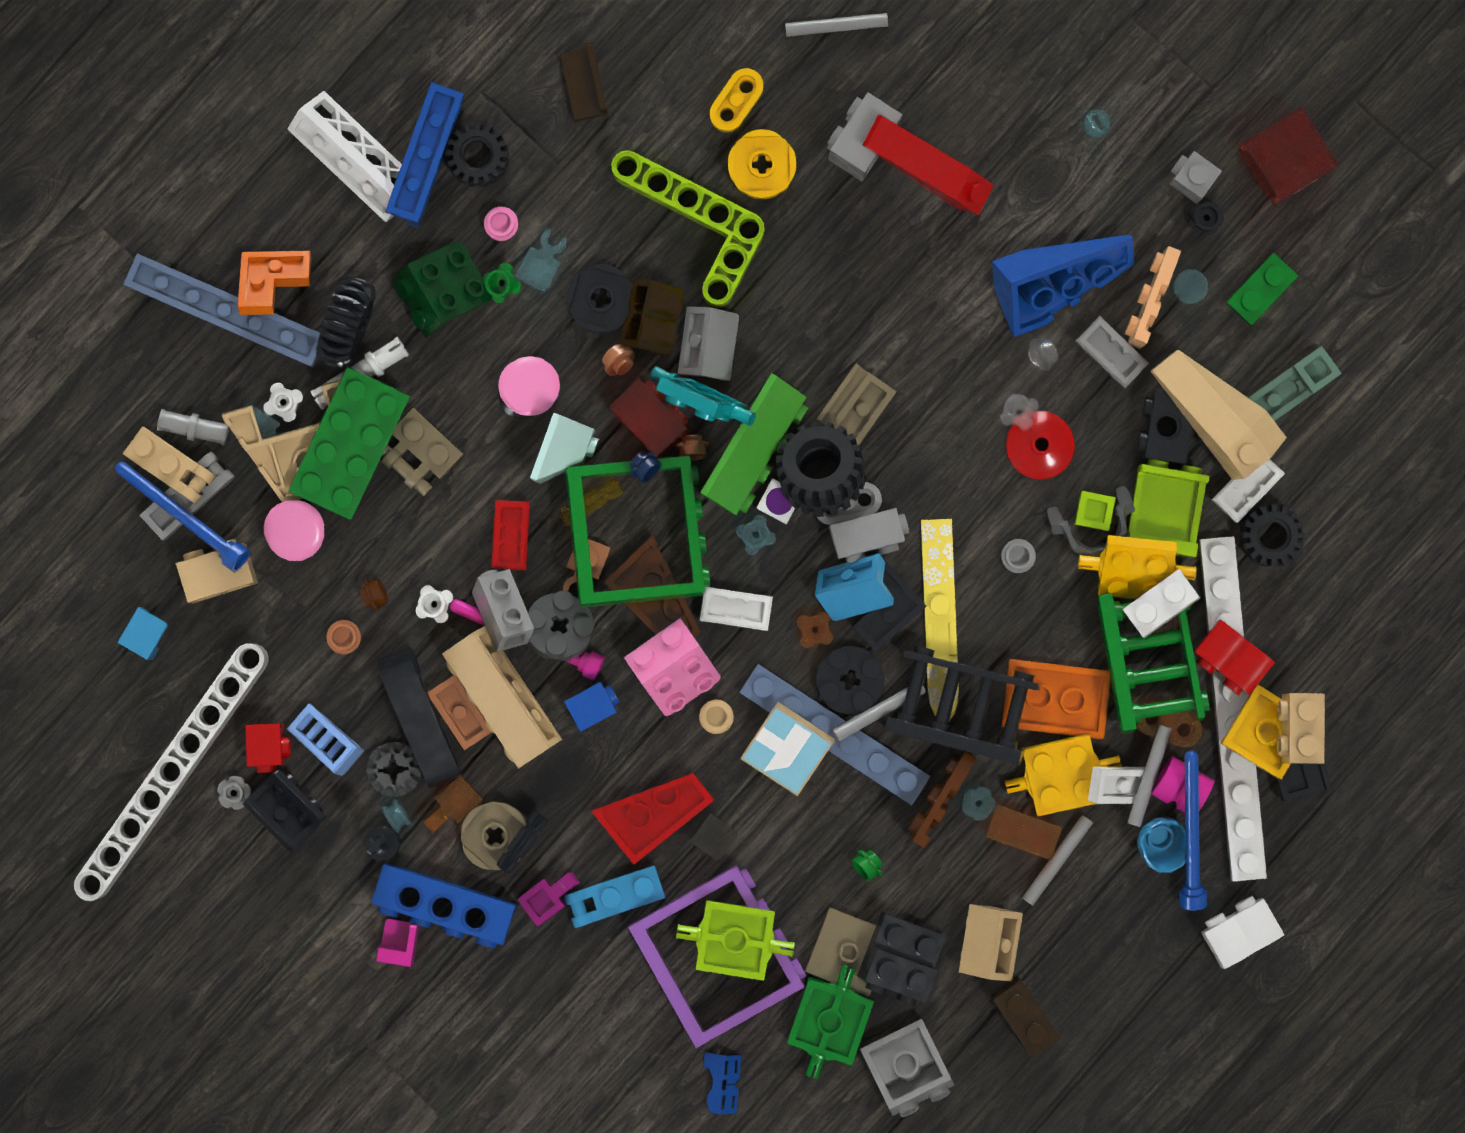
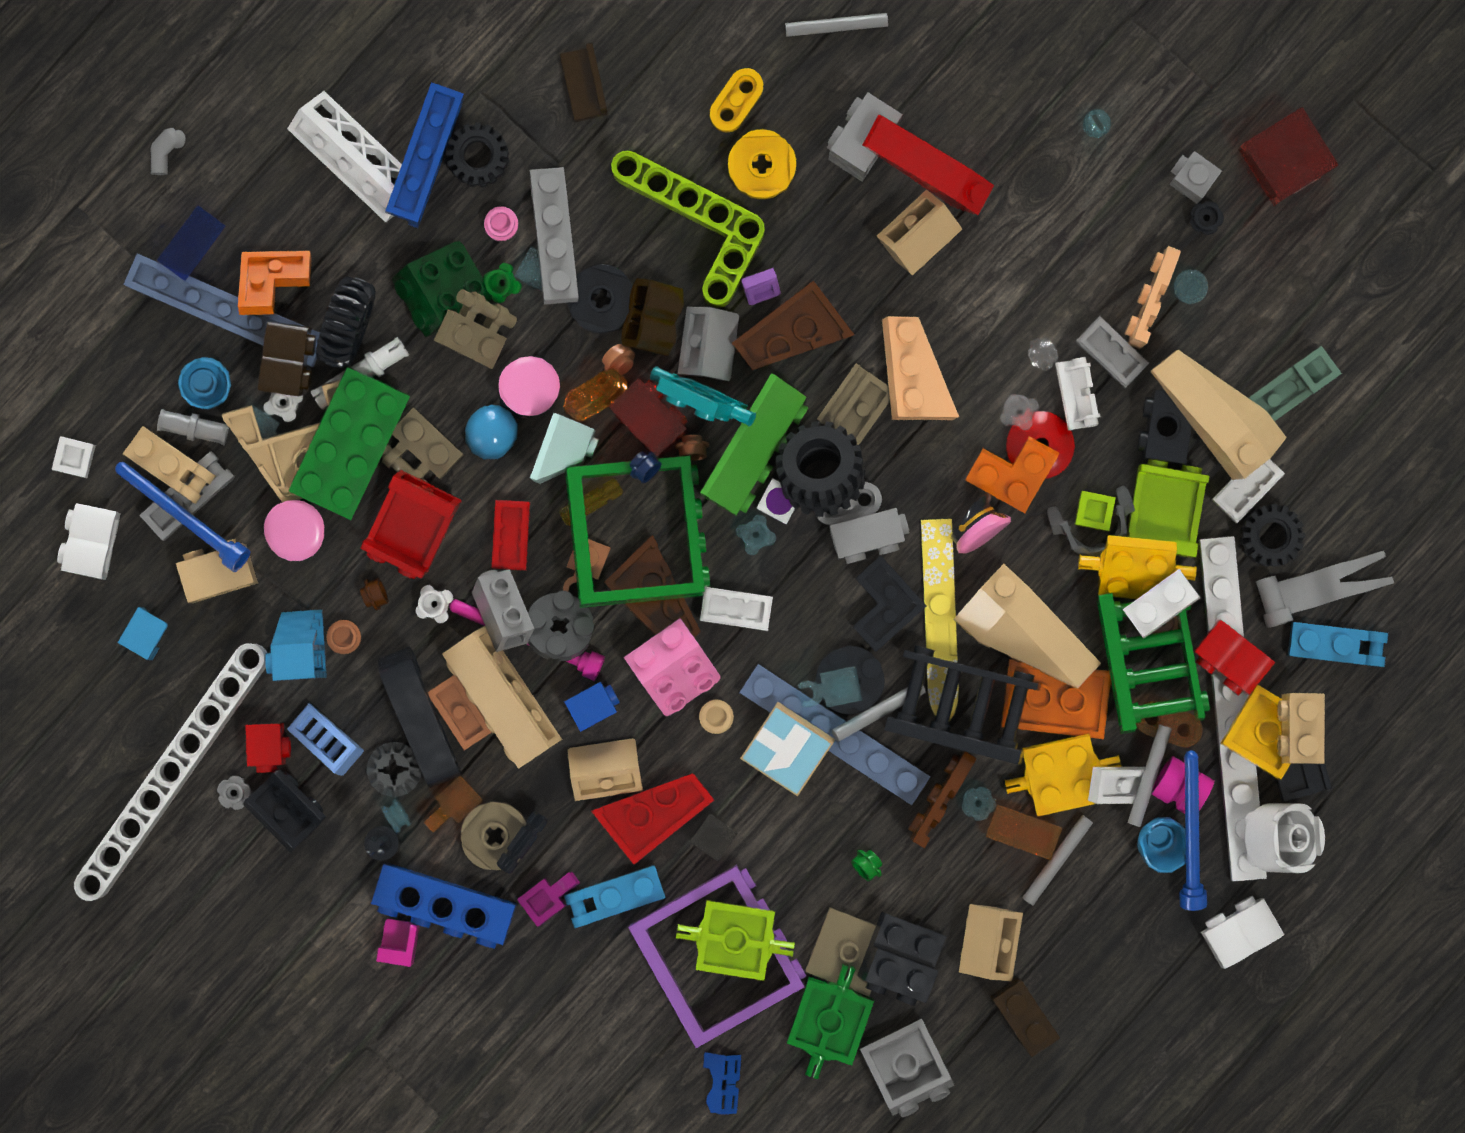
(73, 457): none -> white plate
(89, 541): none -> white brick
(162, 147): none -> light grey arm
(190, 242): none -> clear blue panel
(204, 383): none -> dark azure hair
(285, 359): none -> dark brown brick
(298, 647): none -> dark azure wedge
(410, 525): none -> red panel
(471, 339): none -> dark tan plate
(491, 432): none -> dark azure hair
(553, 235): none -> light grey plate
(594, 394): none -> clear orange plate
(604, 769): none -> tan panel
(761, 286): none -> medium lavender tile
(792, 328): none -> reddish brown wing
(822, 636): clear orange plate -> none
(837, 688): none -> clear light blue plate
(853, 588): dark azure panel -> none
(913, 373): none -> light nougat wing
(919, 234): none -> tan brick
(979, 525): none -> piece
(1017, 482): none -> orange plate
(1018, 556): light grey plate -> none
(1019, 624): none -> tan wedge
(1046, 279): blue wedge -> none
(1077, 400): none -> white hinge
(1261, 289): green plate -> none
(1283, 837): none -> white brick
(1314, 589): none -> light grey flag
(1336, 644): none -> dark azure plate

